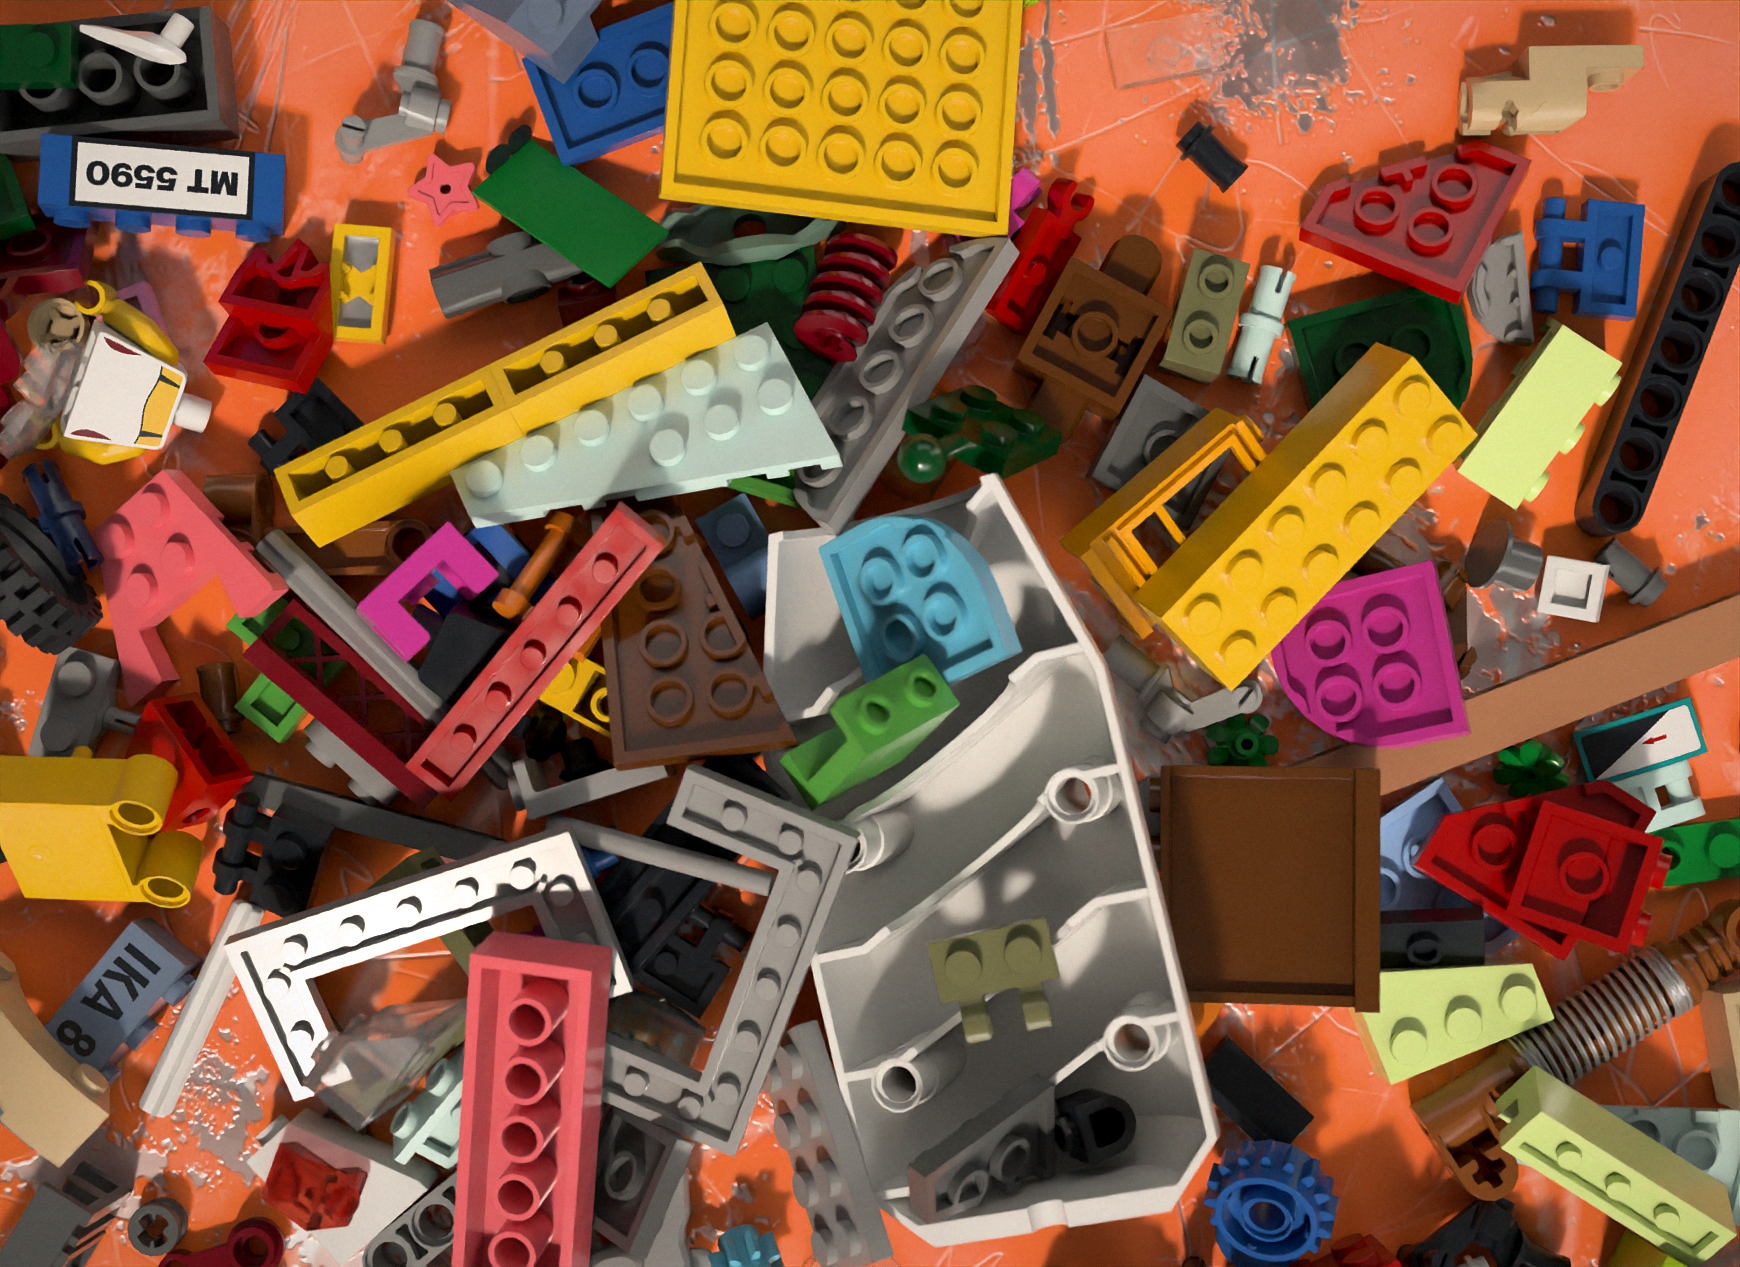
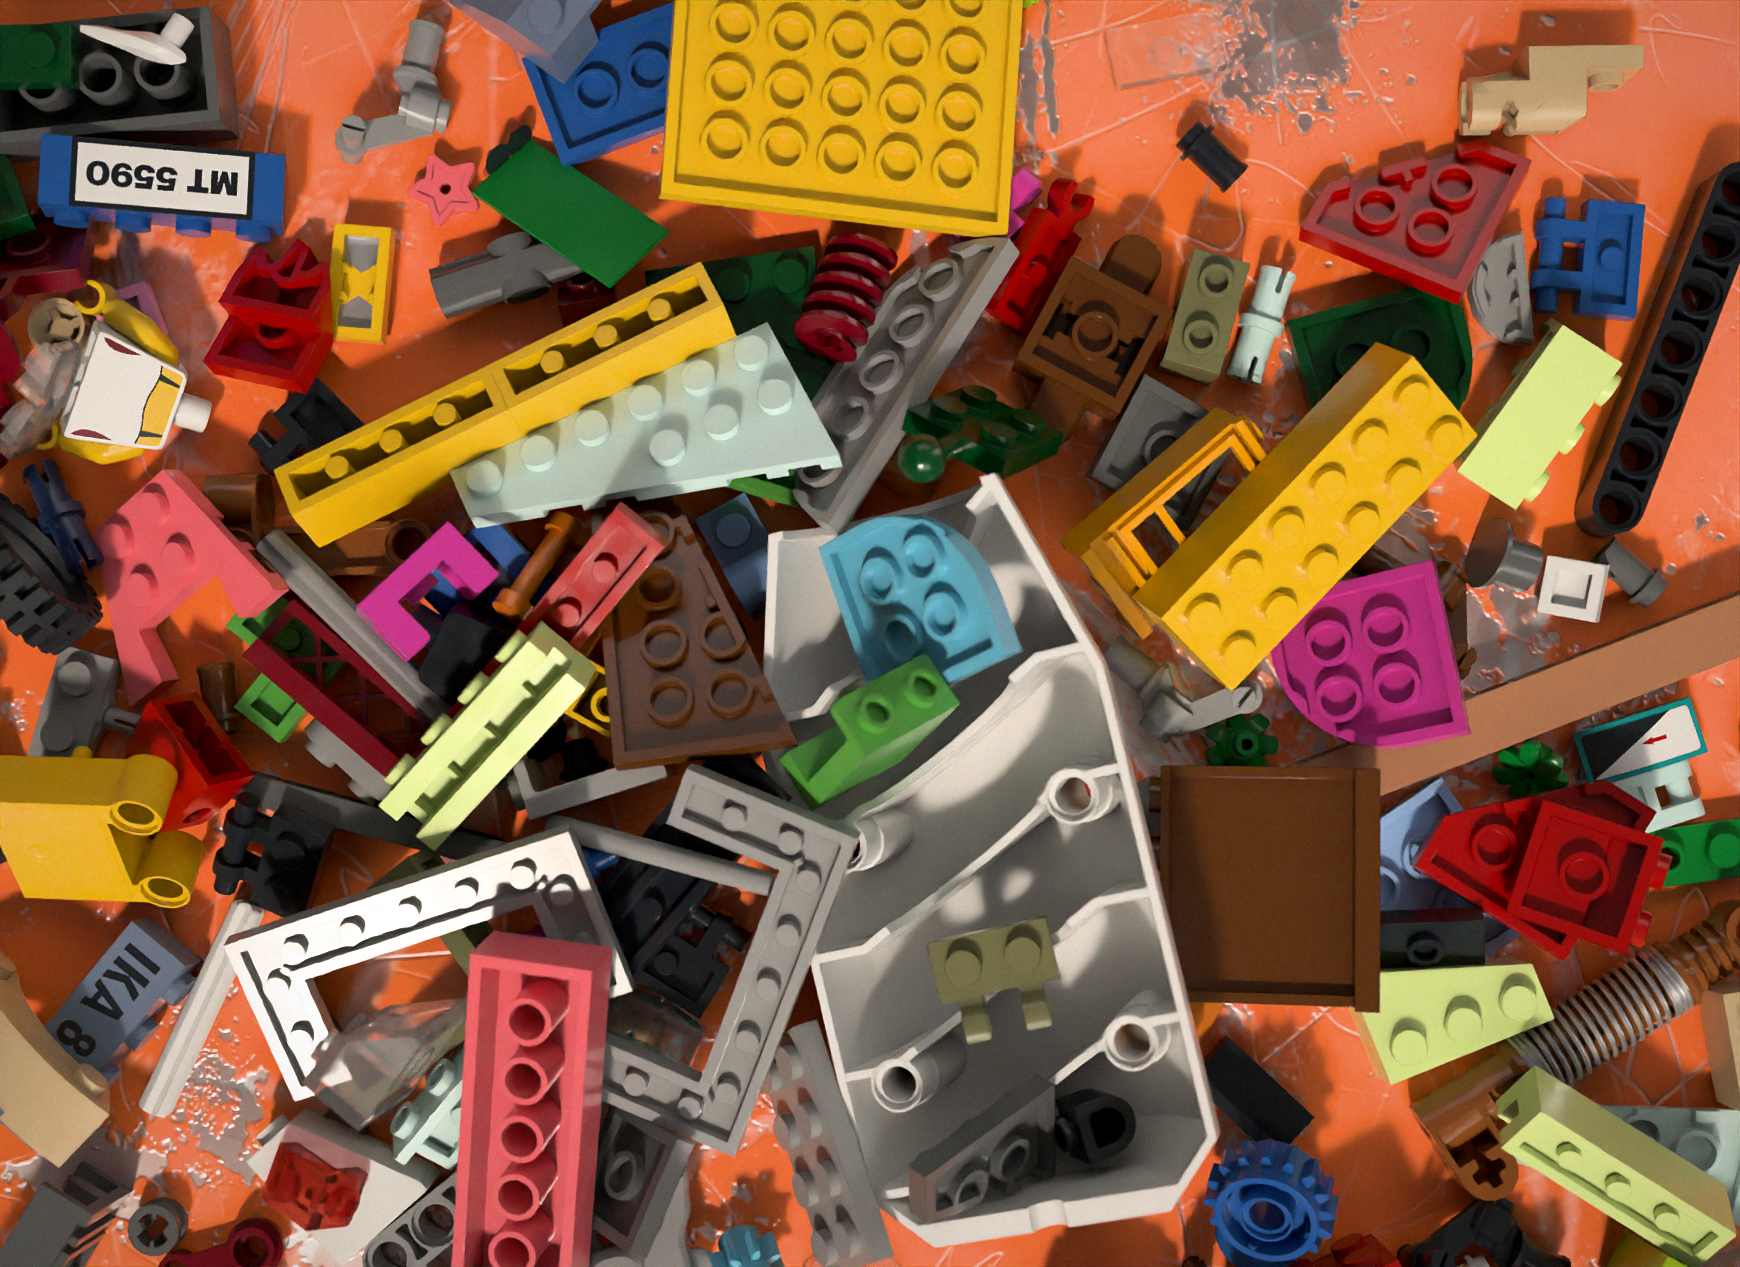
(488, 734): none -> yellowish green brick
(708, 235): sand green piece -> none

